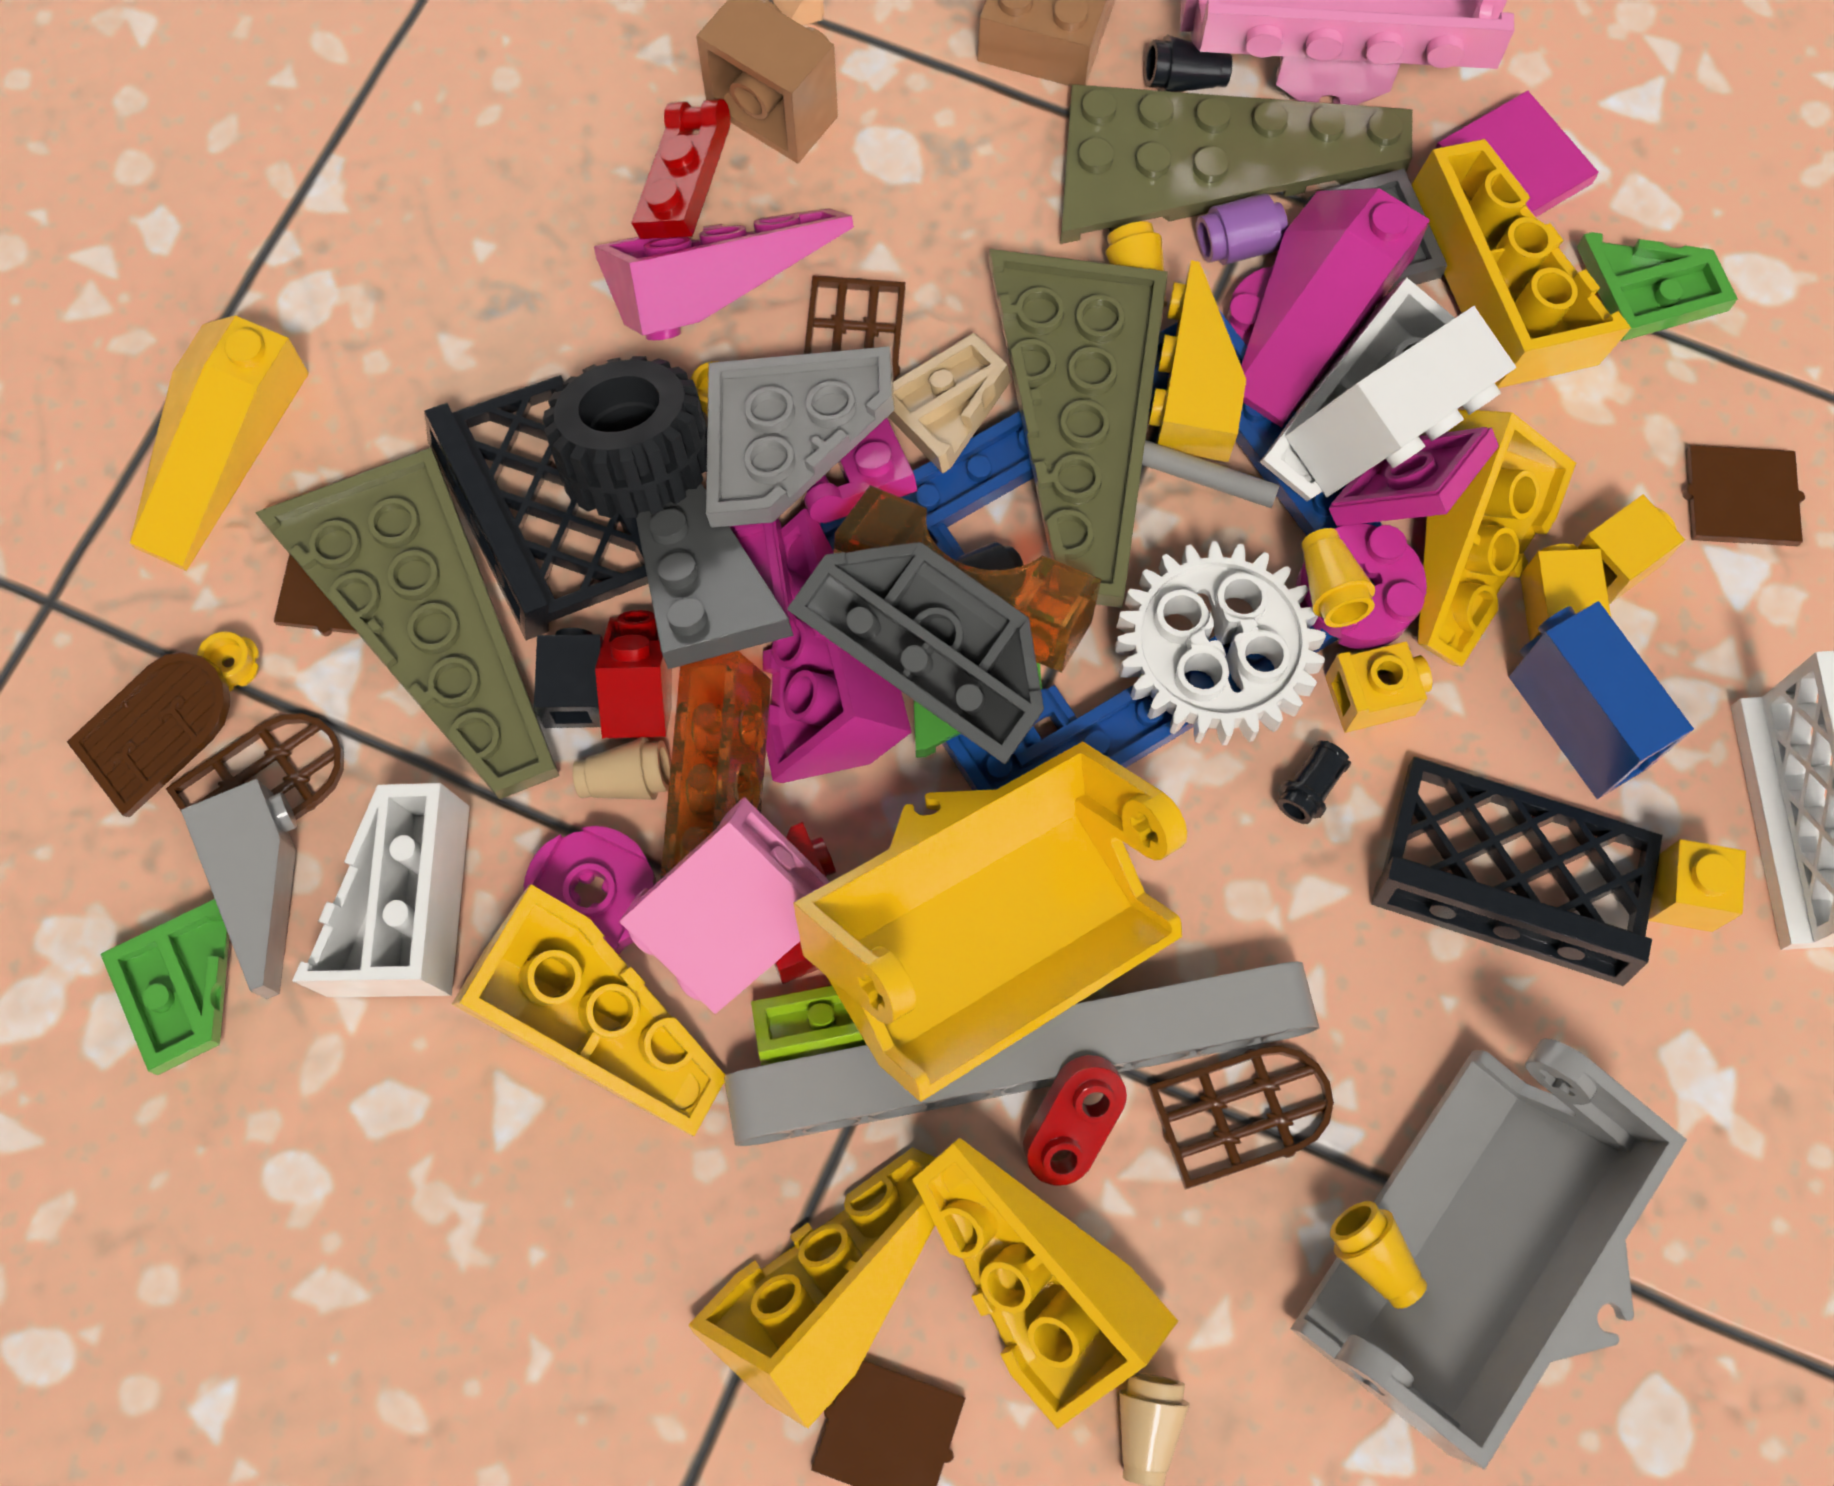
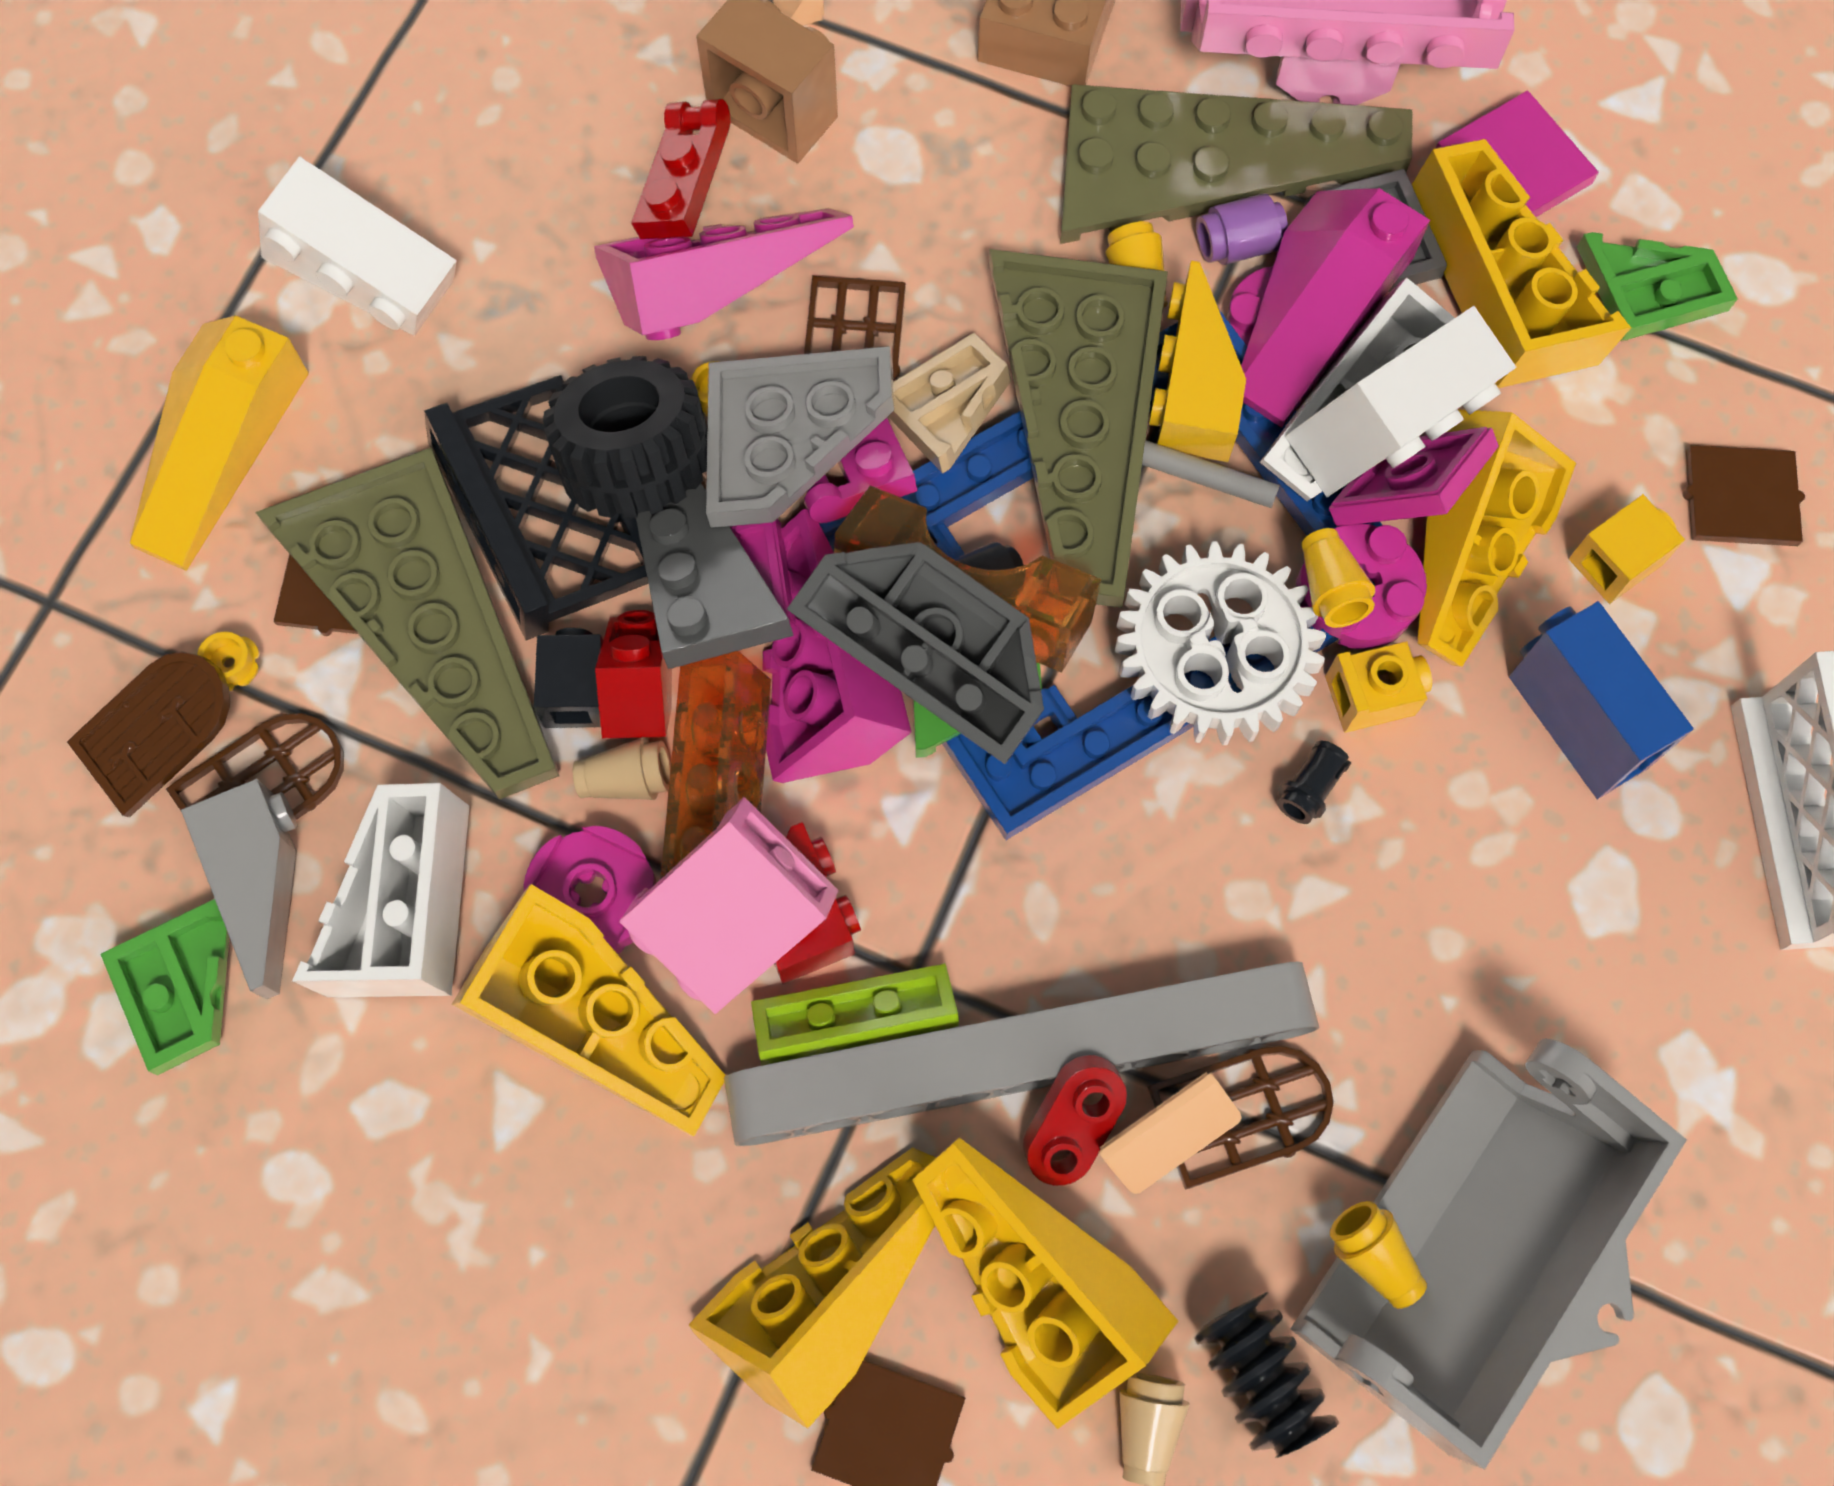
(352, 249): none -> white wedge
(994, 914): yellow piece -> none
(1171, 1133): none -> light nougat slope
(1180, 66): black cone -> none
(1266, 1378): none -> black piece
(1520, 919): black fence -> none
(1560, 579): yellow brick -> none
(1698, 885): yellow brick -> none

